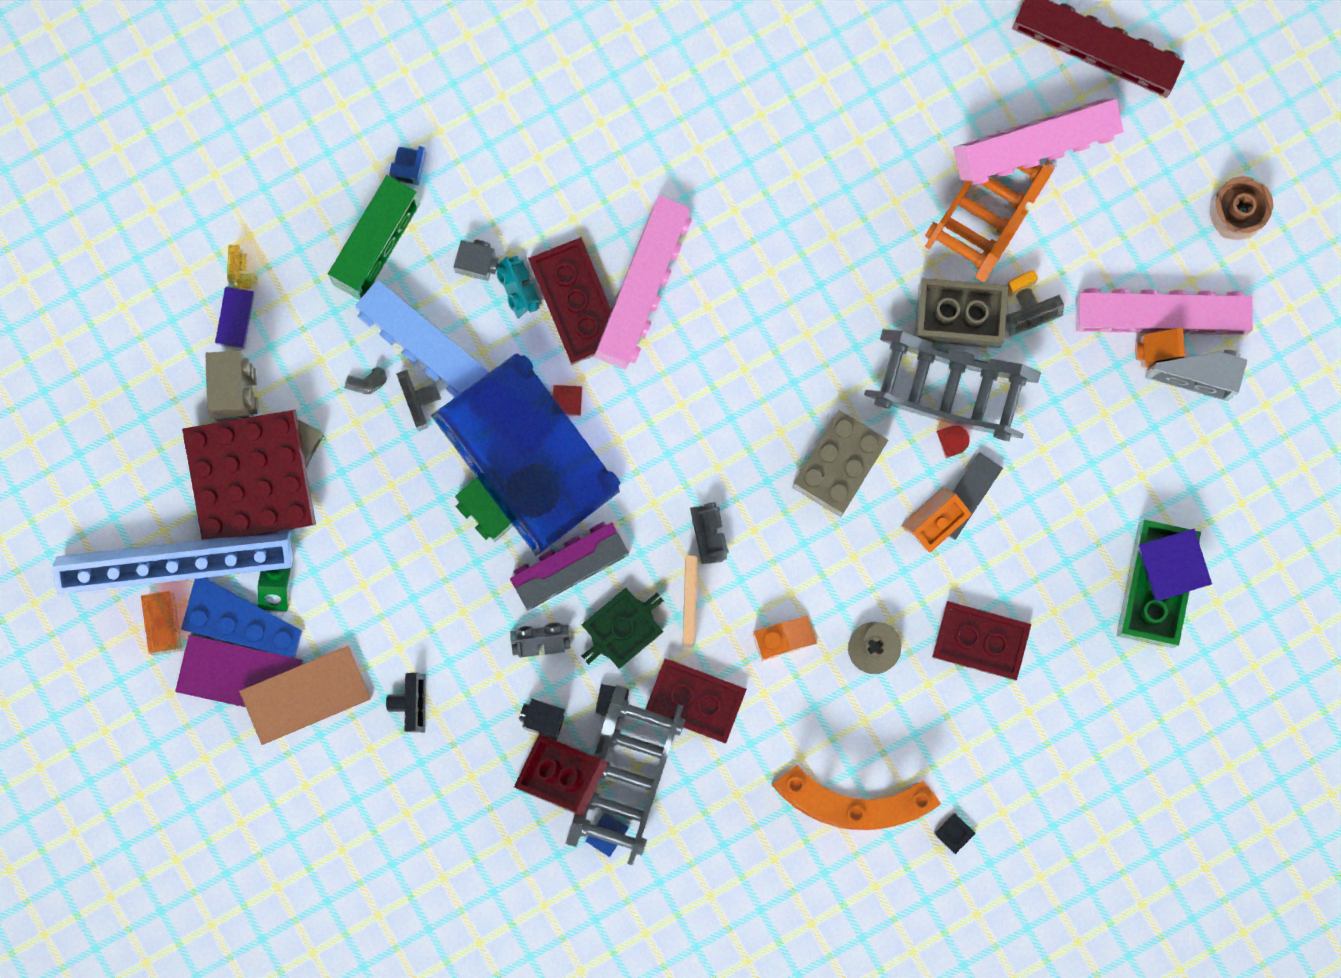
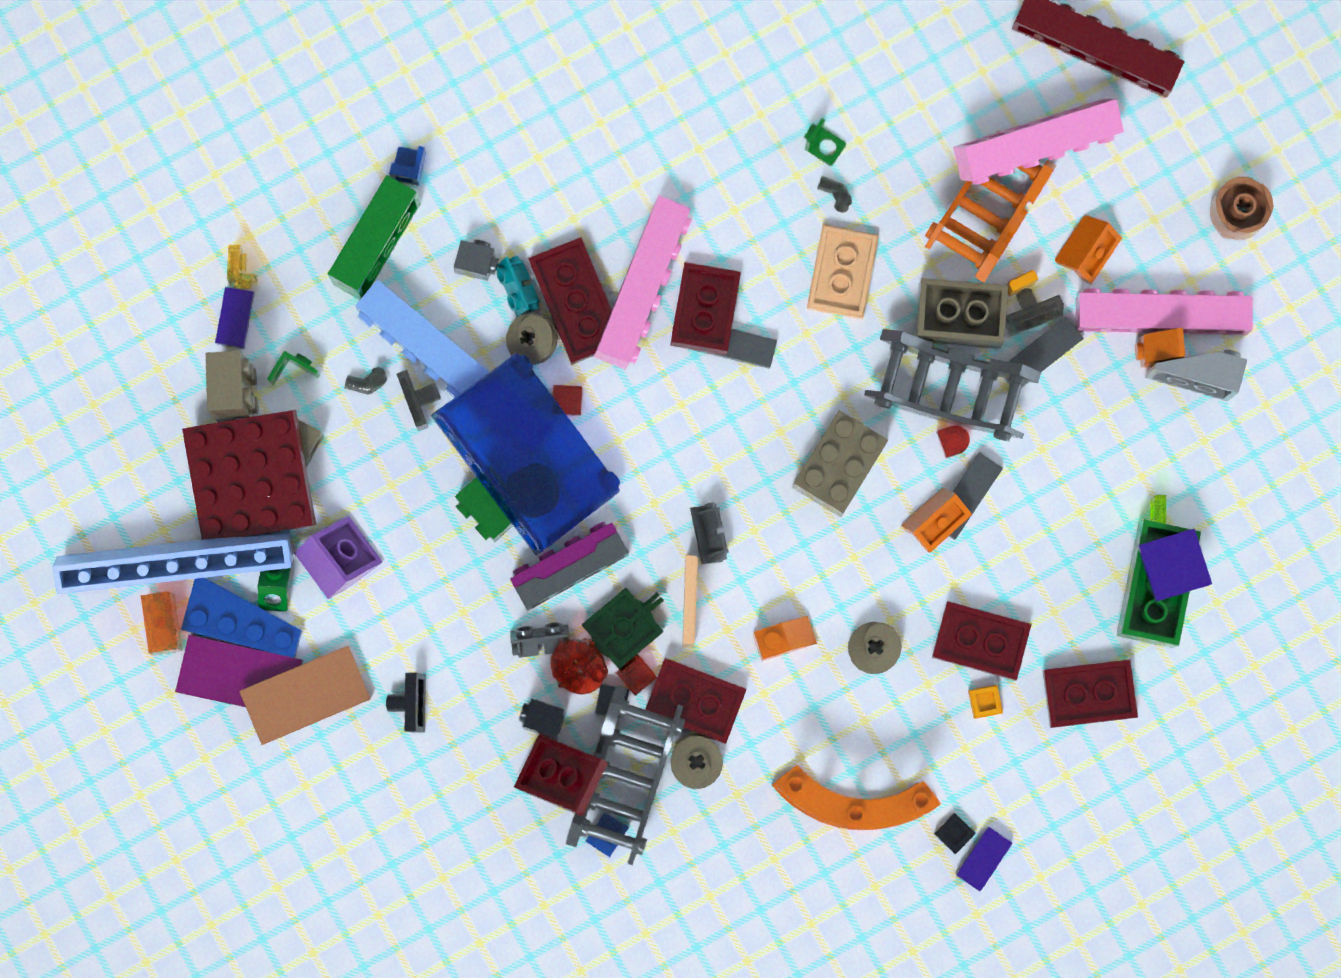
(299, 360): none -> green bracket
(337, 557): none -> medium lavender slope
(544, 342): none -> dark tan piece
(588, 660): none -> clear red plate
(636, 675): none -> clear red tile
(694, 747): none -> dark tan piece
(705, 308): none -> dark red plate
(749, 349): none -> dark grey tile
(815, 136): none -> green bracket
(839, 192): none -> clear smoke arm
(842, 272): none -> light nougat tile
(984, 859): none -> dark purple tile
(985, 701): none -> light orange tile
(1049, 346): none -> dark grey tile
(1089, 248): none -> orange panel
(1090, 693): none -> dark red plate
(1158, 509): none -> clear neon green tile

